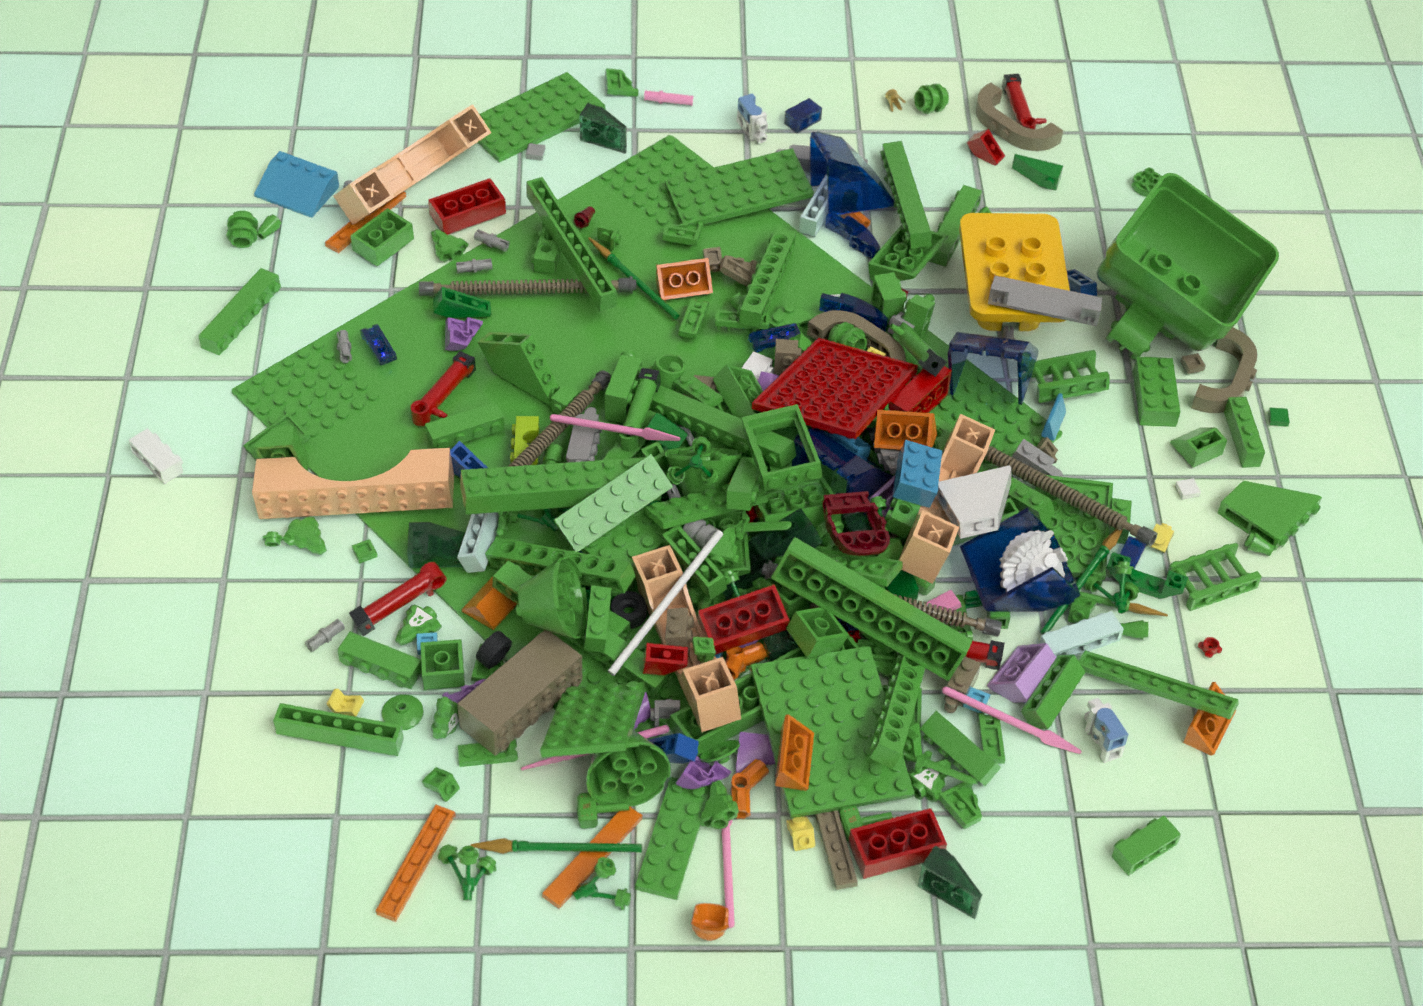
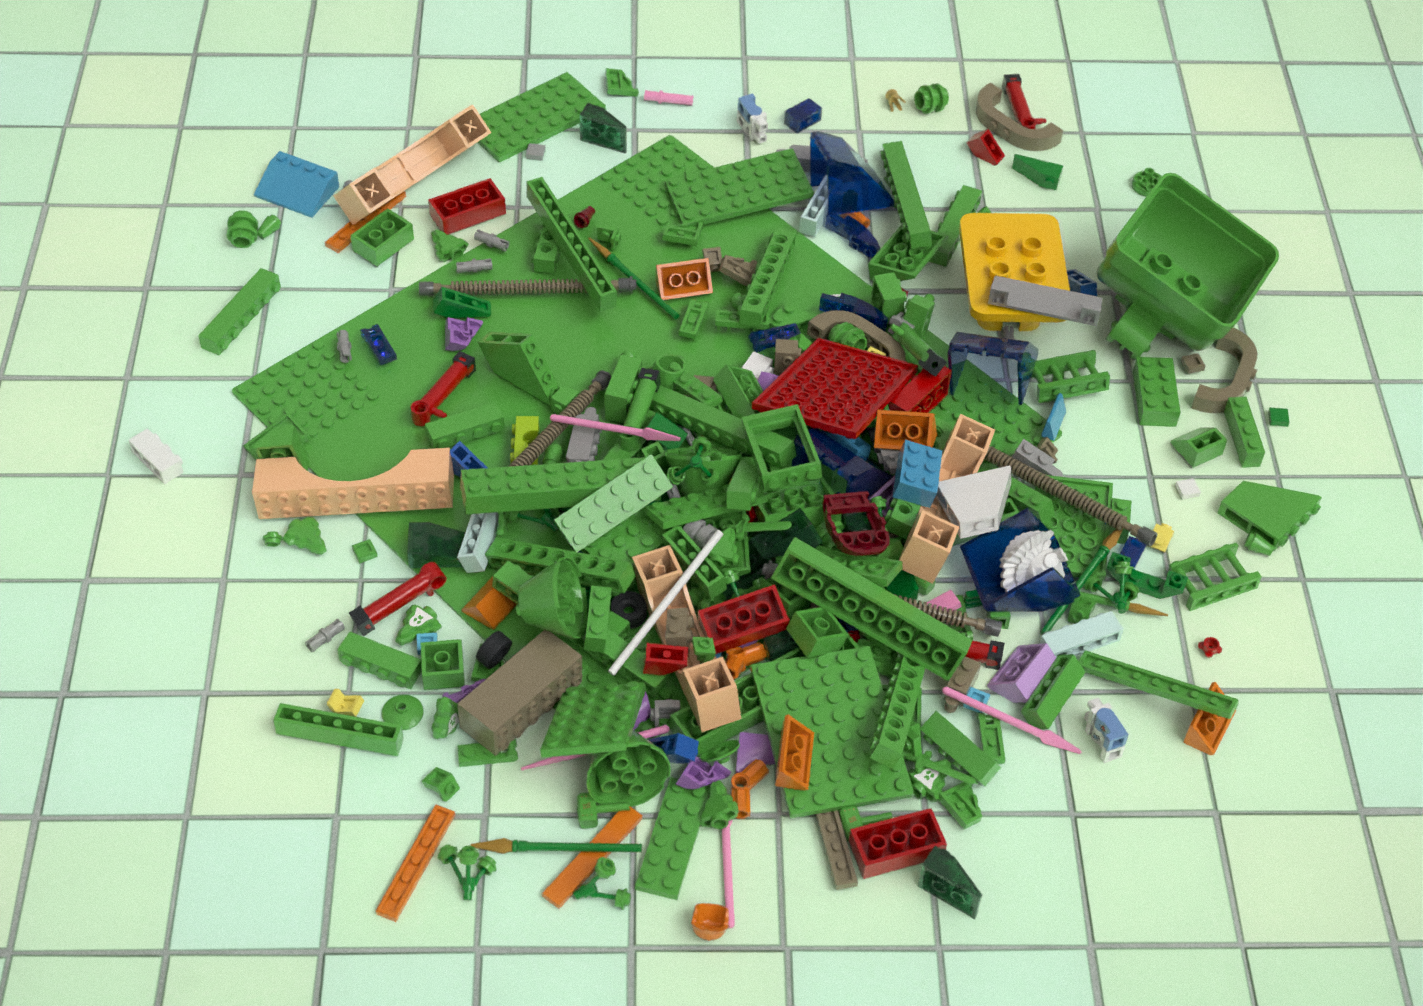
(801, 832): light yellow bracket -> none
(1136, 629): bright green cone -> none
(1145, 844): bright green brick -> none

